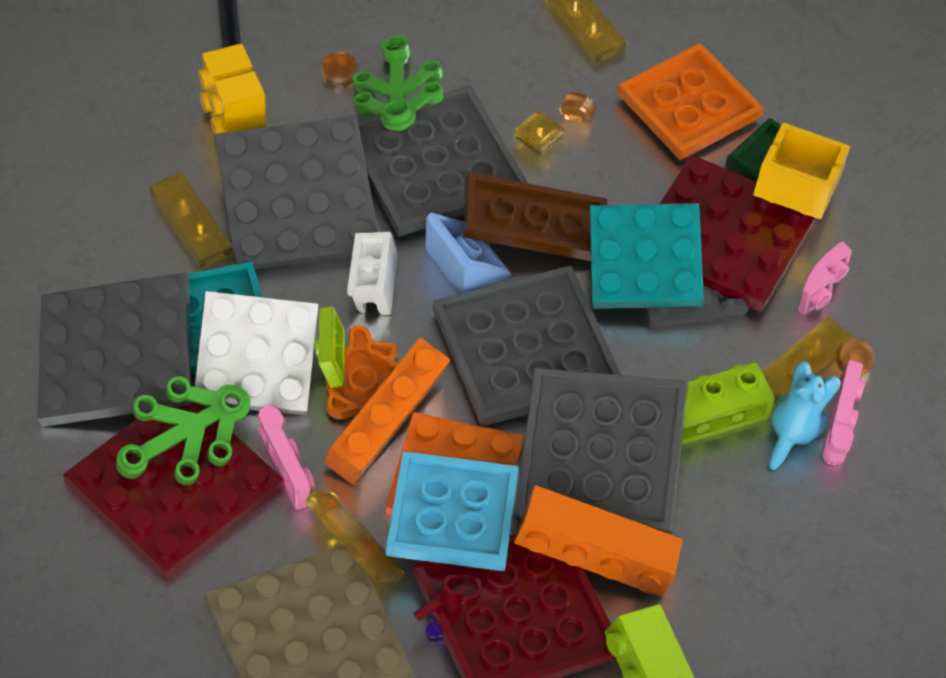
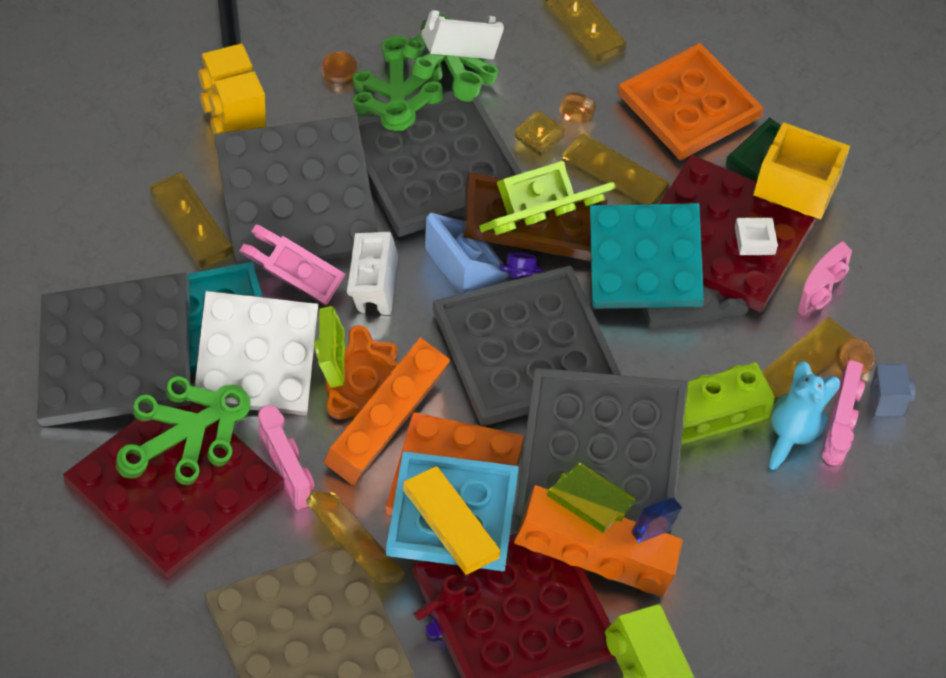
(295, 266): none -> bright pink hinge
(451, 520): none -> yellow tile
(462, 37): none -> white hinge
(465, 83): none -> bright green plant
(520, 265): none -> dark purple plate
(538, 192): none -> lime bracket
(591, 497): none -> clear neon green piece
(609, 166): none -> clear yellow tile
(656, 519): none -> clear blue tile
(756, 236): none -> white plate
(892, 390): none -> sand blue plate

